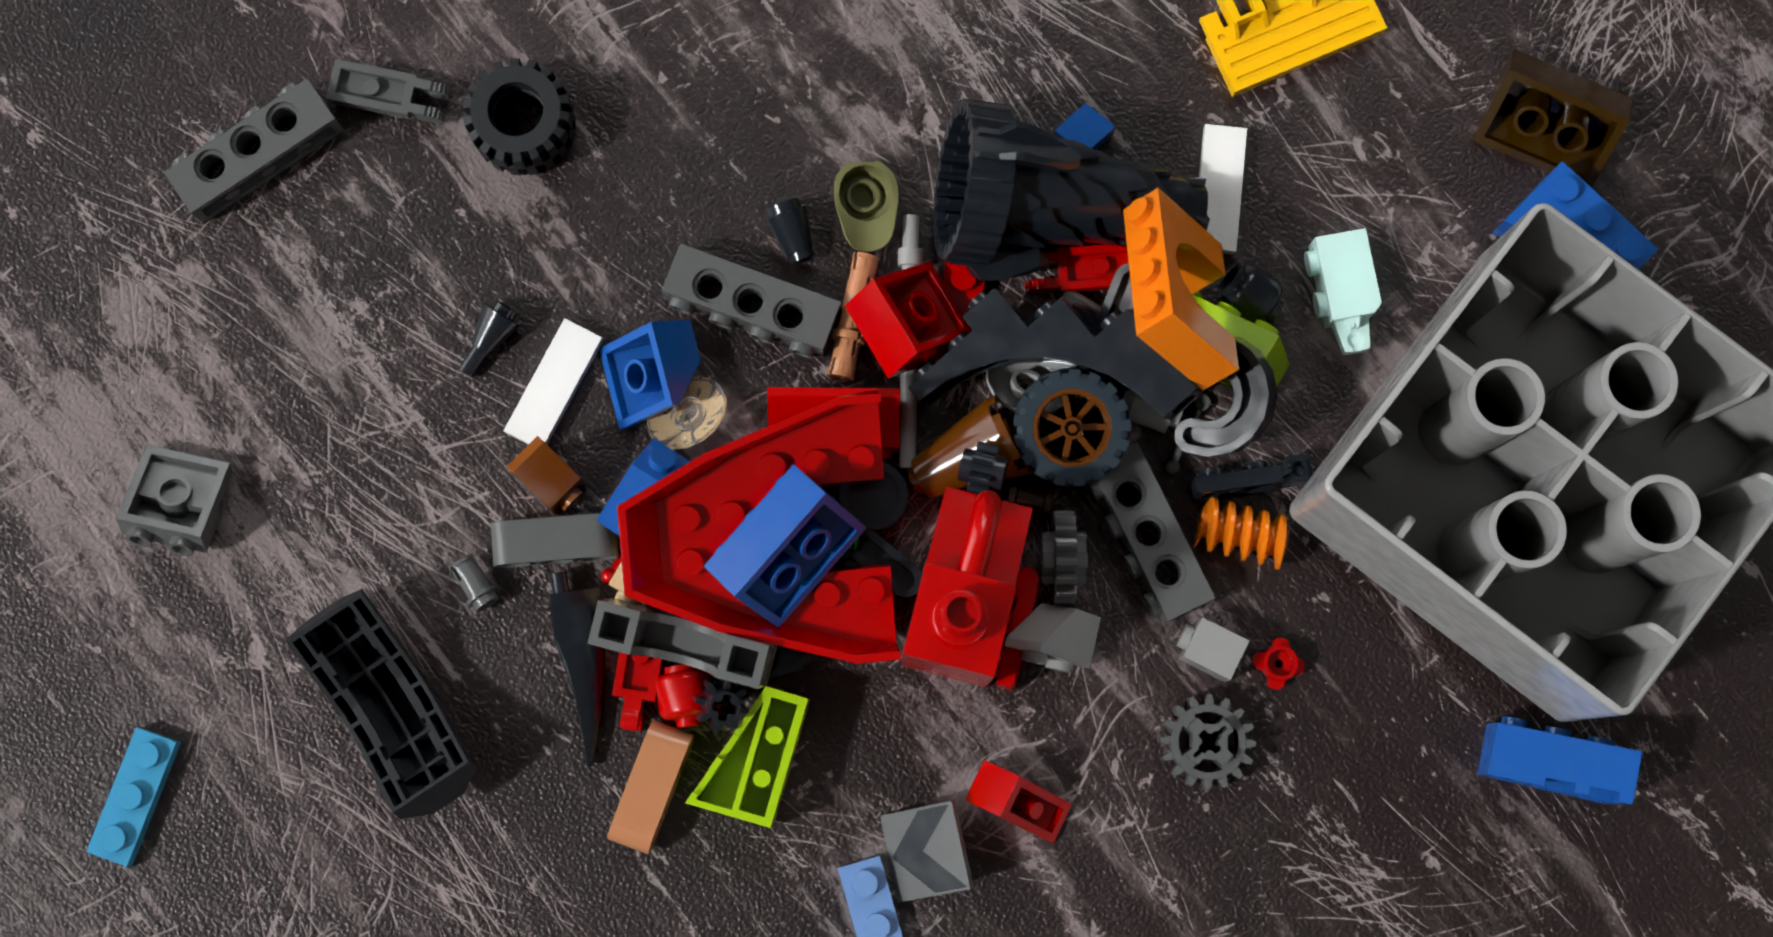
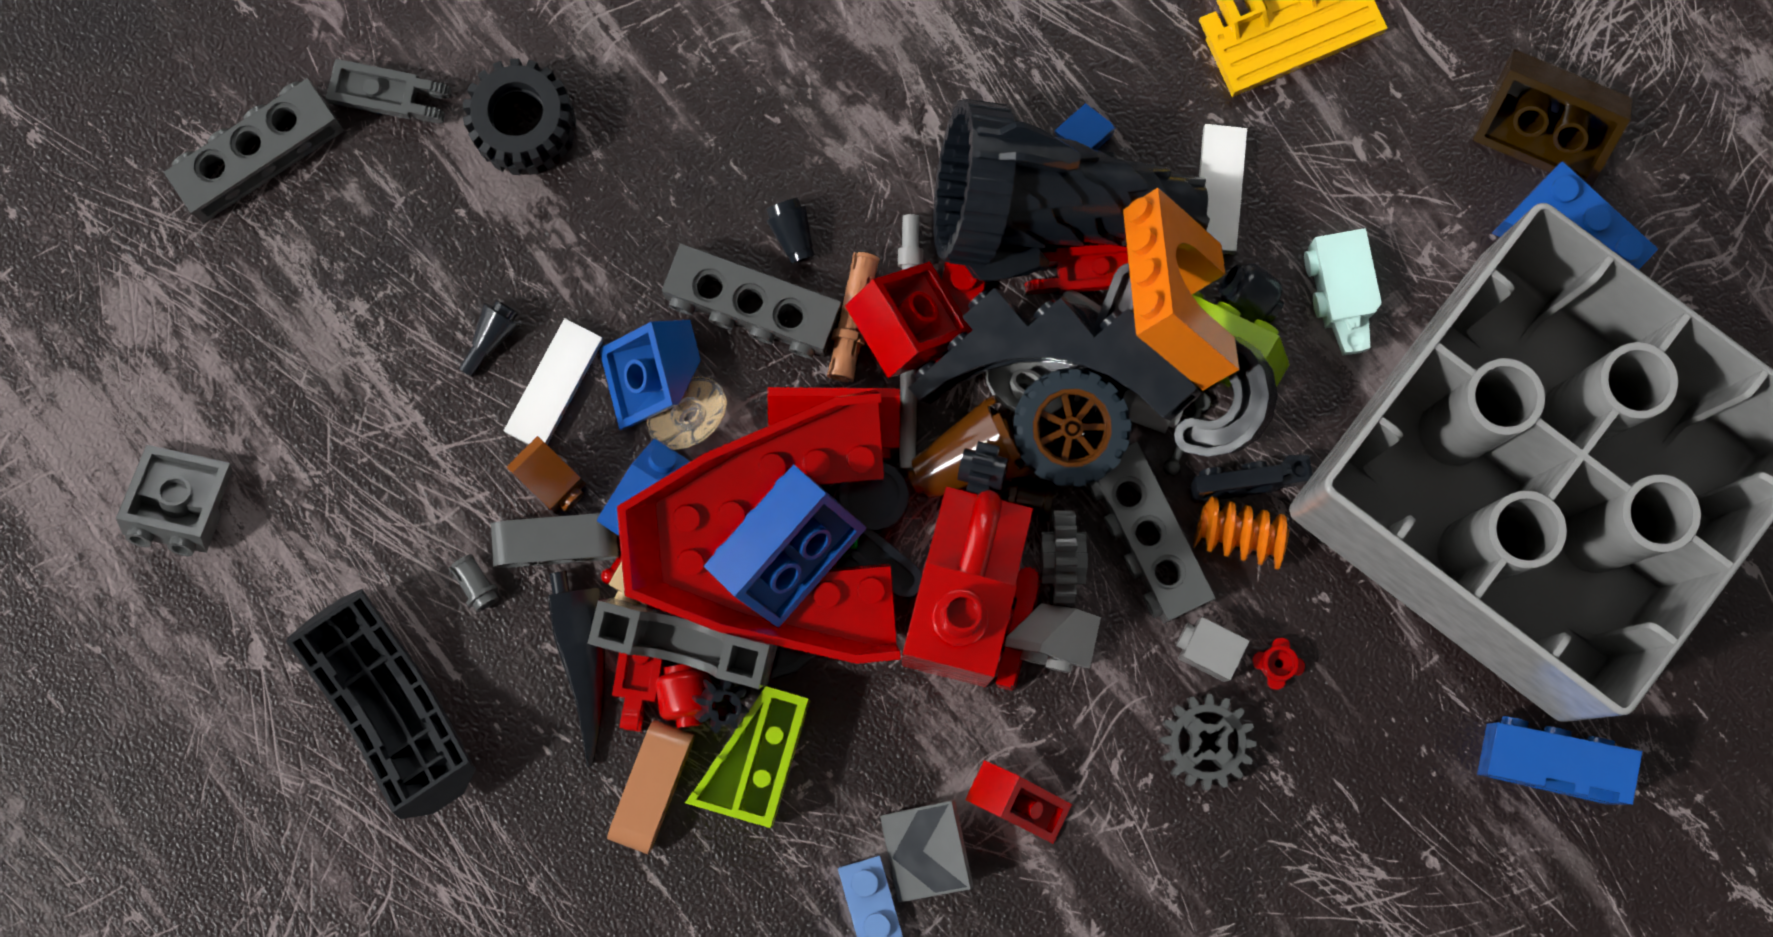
(133, 797): dark azure plate -> none
(866, 204): olive piece -> none

